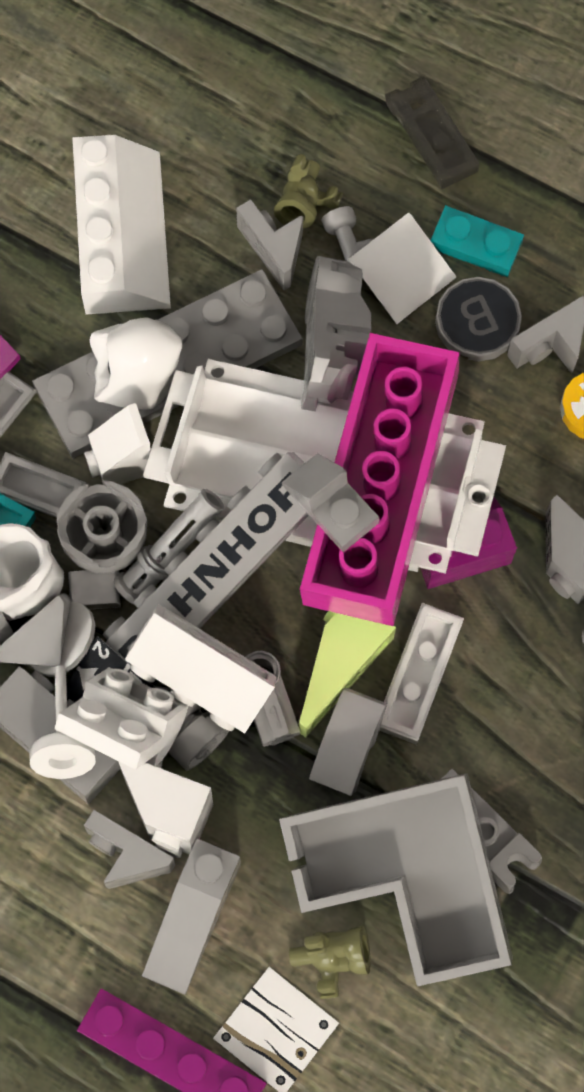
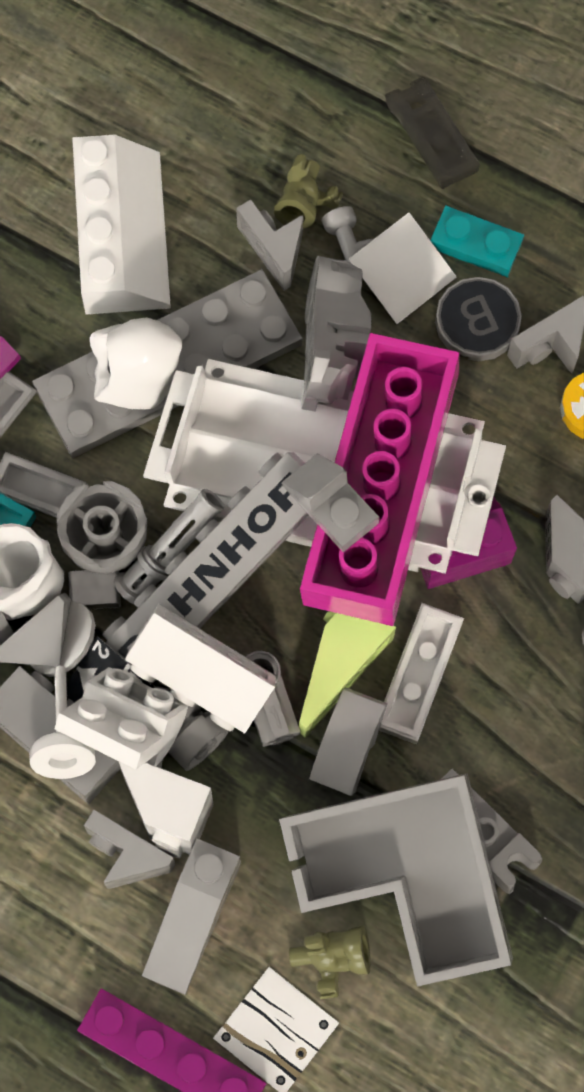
(119, 447): white slope -> none

